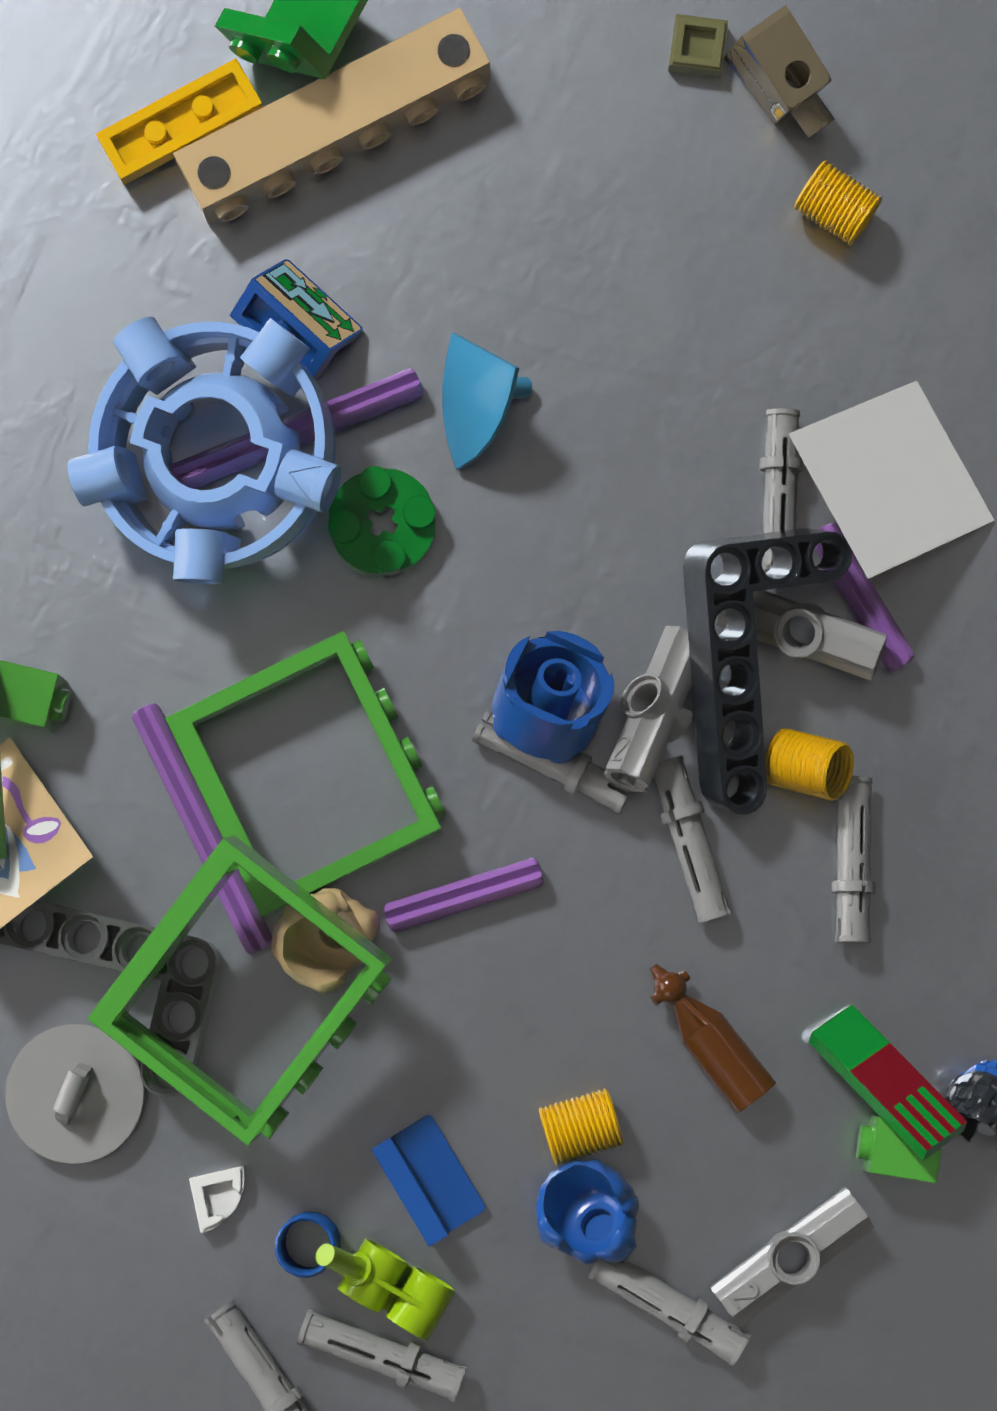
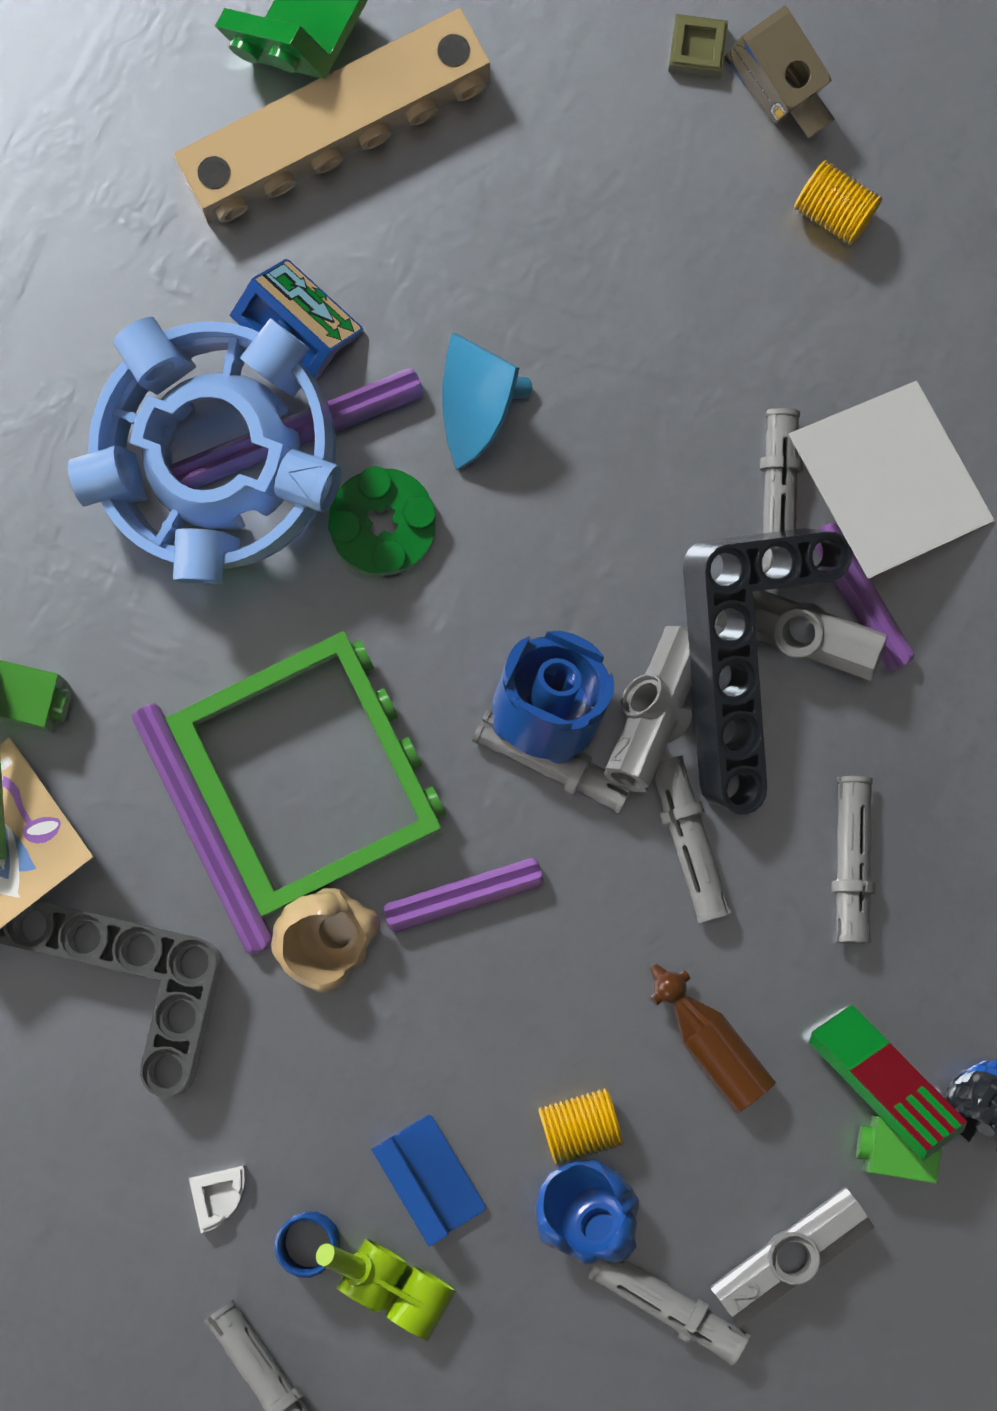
(74, 1094): light grey shield -> none
(114, 1020): bright green window -> none
(178, 120): yellow plate -> none
(382, 1355): light grey pin -> none
(809, 764): yellow piece -> none

